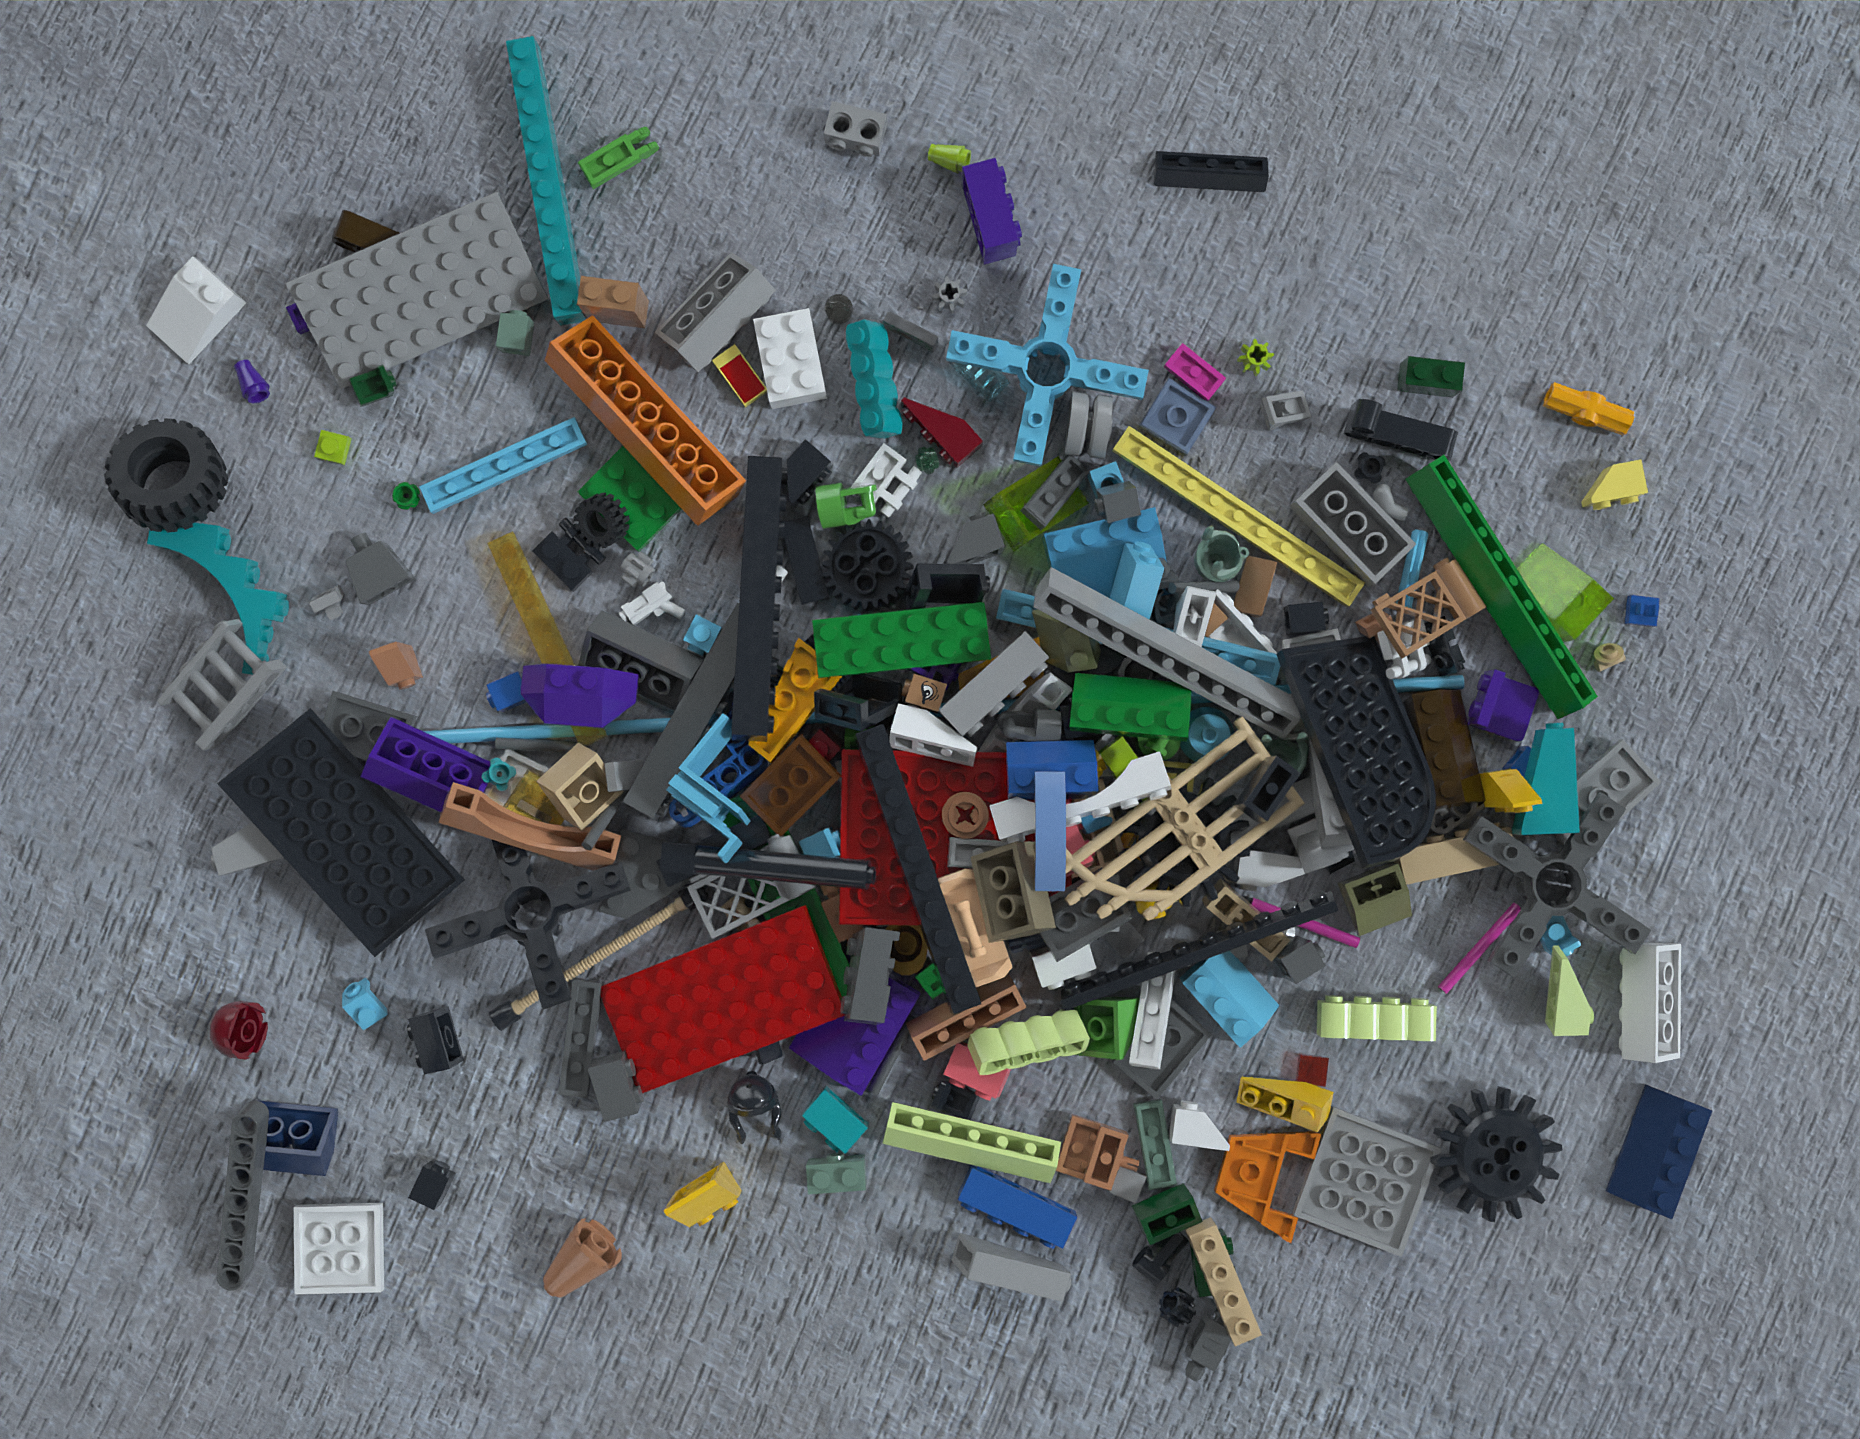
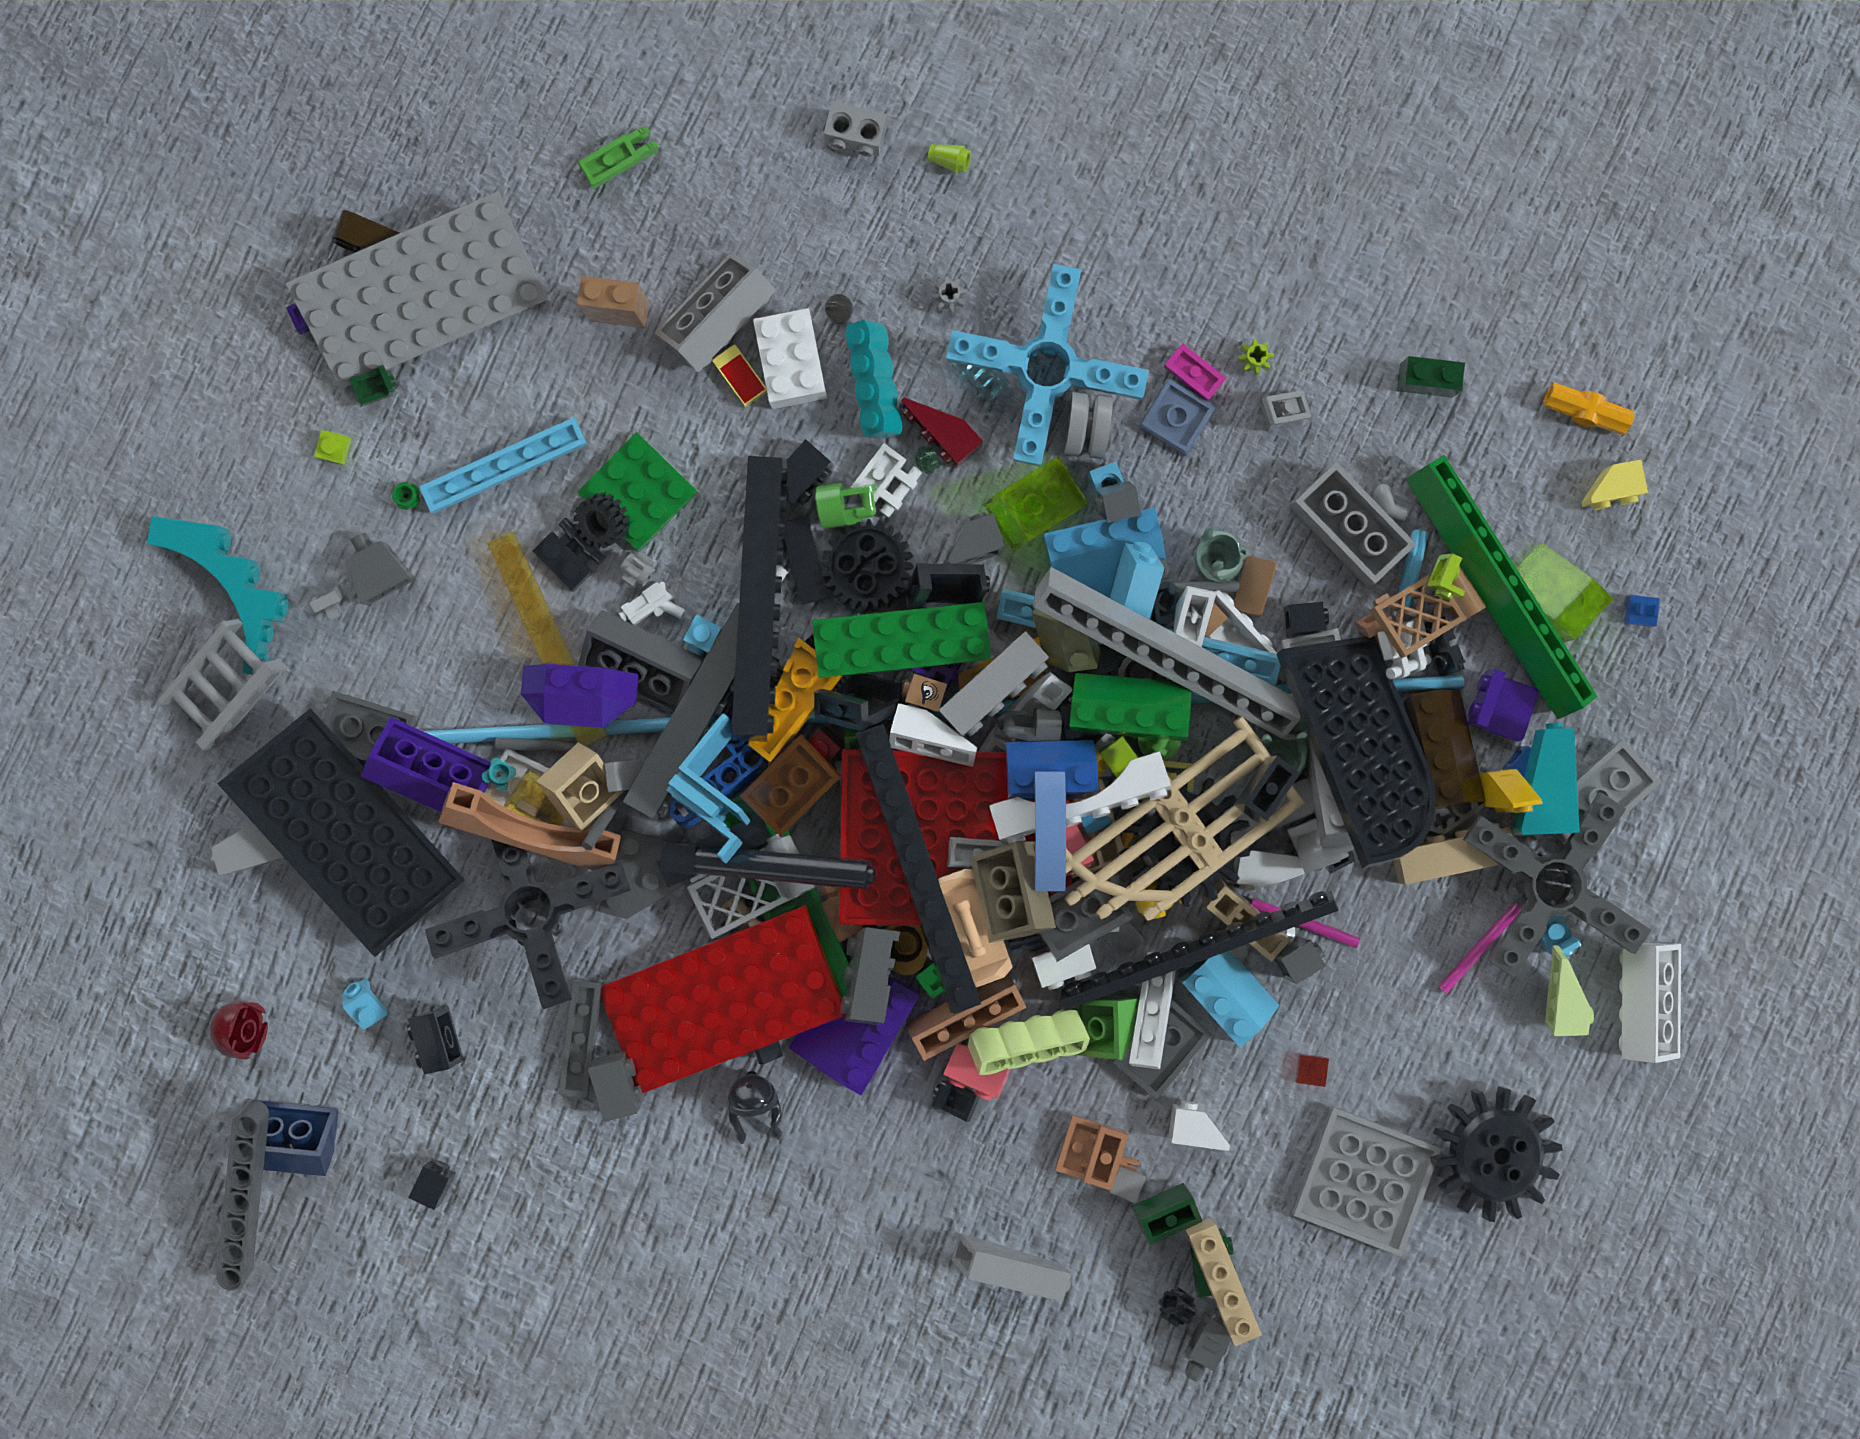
(148, 449): black tyre -> none
(193, 310): white slope -> none
(252, 384): dark purple cone -> none
(338, 1248): white plate -> none
(397, 664): nougat slope -> none
(506, 692): blue brick -> none
(509, 1012): tan hose -> none
(515, 333): sand green brick -> none
(546, 178): teal brick -> none
(582, 1258): nougat cone -> none
(644, 419): orange brick -> none
(704, 1196): yellow slope -> none
(822, 843): medium azure slope -> none
(834, 1120): teal brick -> none
(836, 1174): sand green brick -> none
(890, 1058): dark grey bar -> none
(910, 331): flat silver tile -> none
(964, 801): nougat gear -> none
(972, 1142): yellowish green brick -> none
(991, 210): dark purple brick -> none
(1016, 1206): blue brick -> none
(1054, 491): dark grey tile -> none
(1155, 1144): sand green tile -> none
(1155, 1259): black piece -> none
(1206, 730): medium azure cone -> none
(1211, 171): black slope -> none
(1238, 516): light yellow plate -> none
(1252, 1170): orange wing -> none
(1288, 1100): yellow slope -> none
(1373, 425): black beam -> none
(1376, 898): olive slope -> none
(1376, 1019): yellowish green brick -> none
(1377, 464): black plate -> none
(1443, 574): none -> lime bracket
(1608, 656): tan plate -> none
(1658, 1151): dark blue slope -> none

